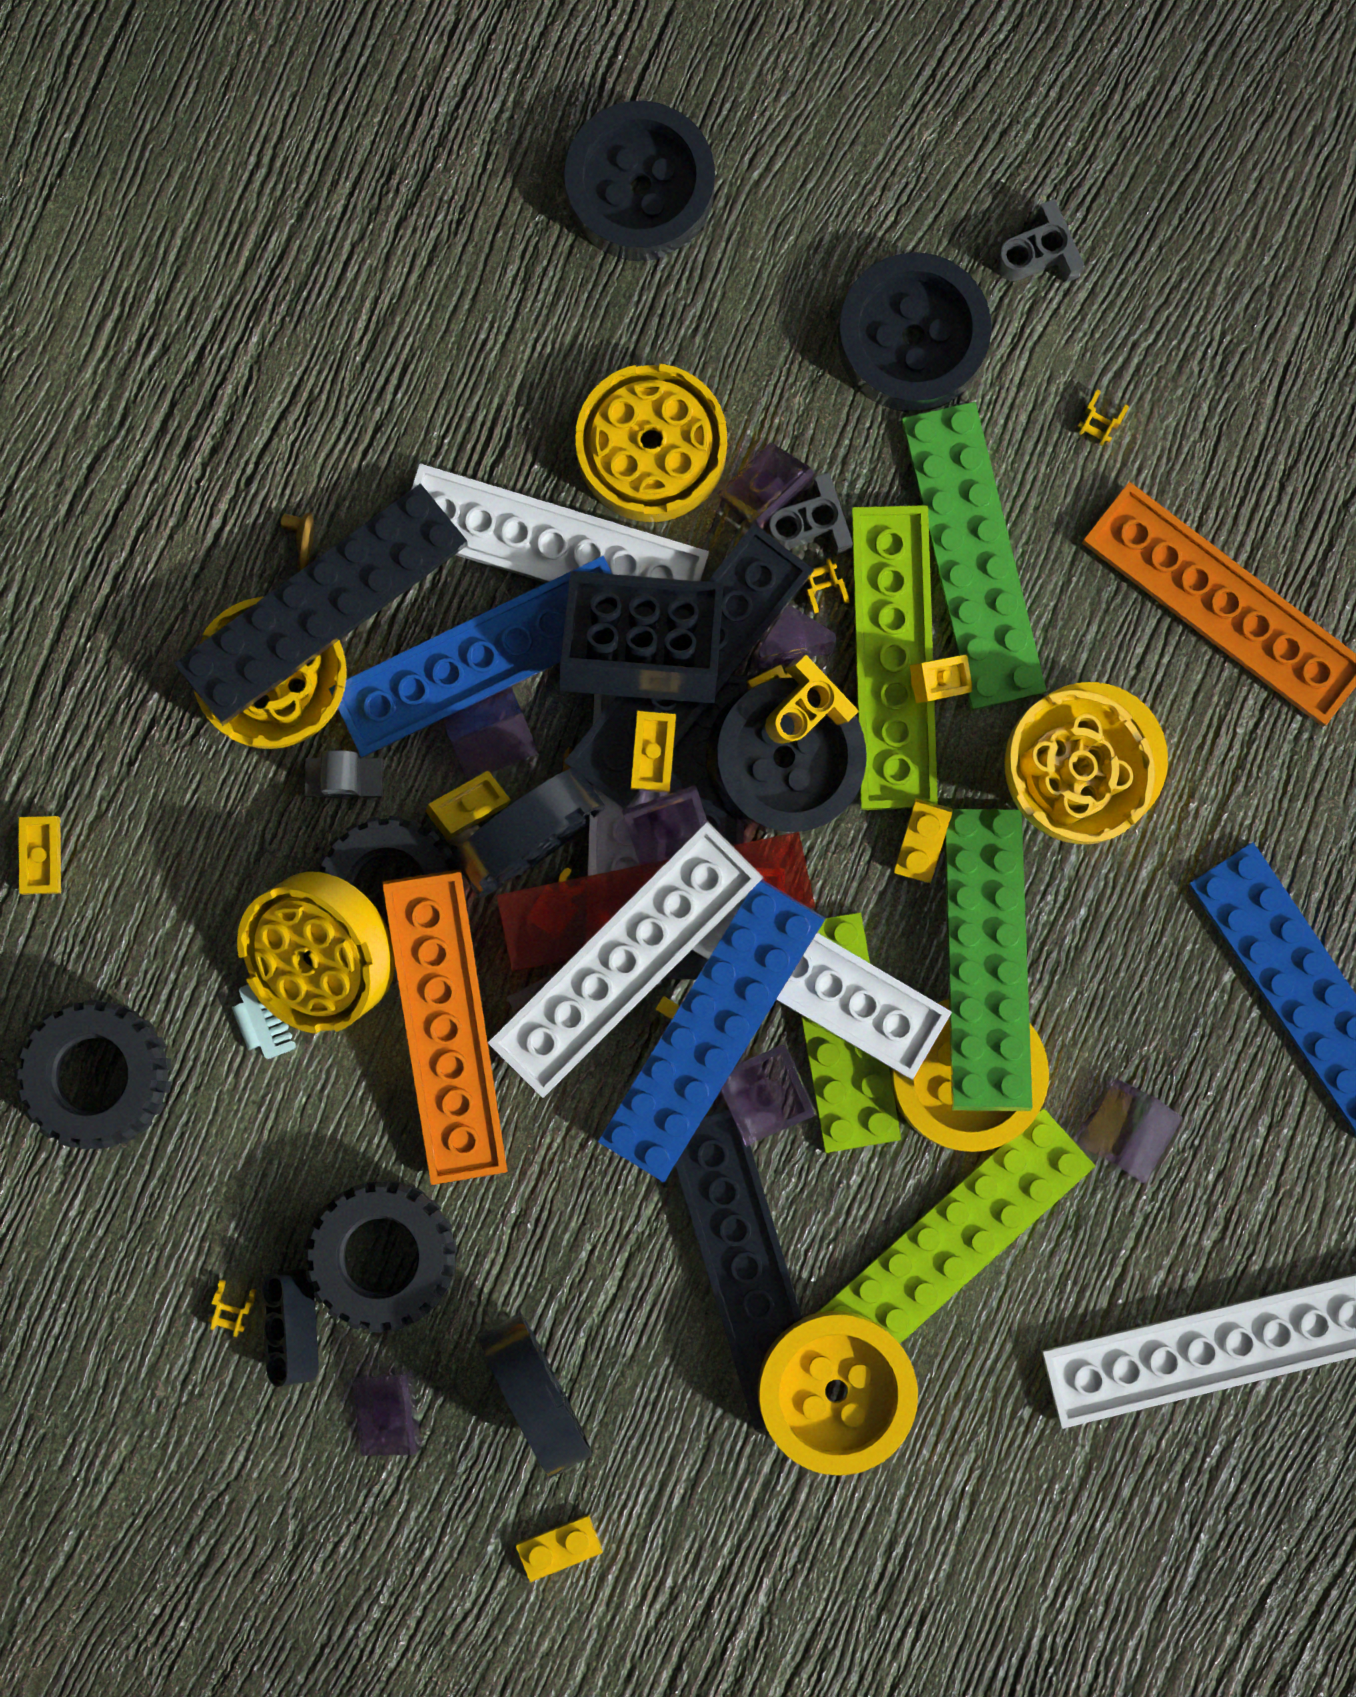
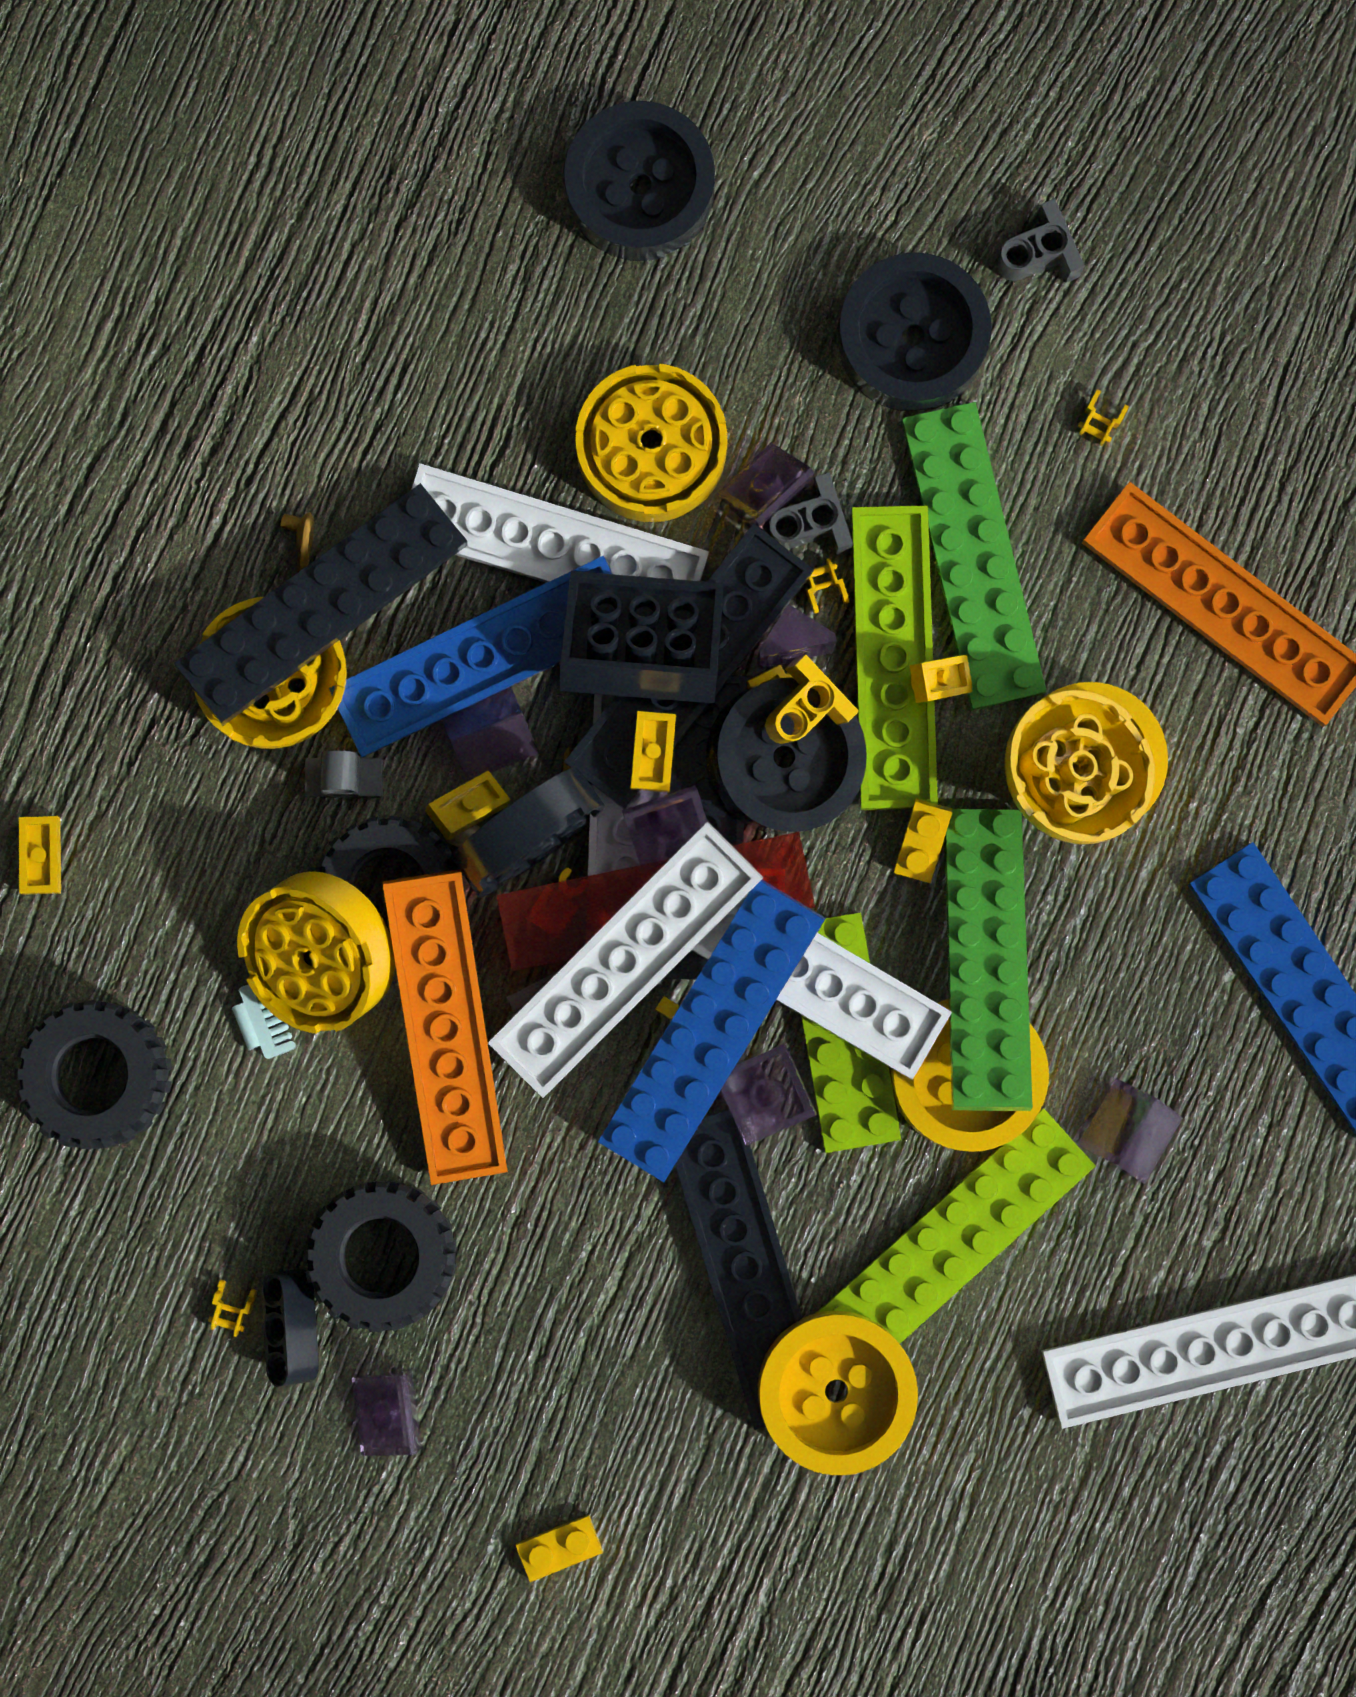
(535, 1395): black brick -> none

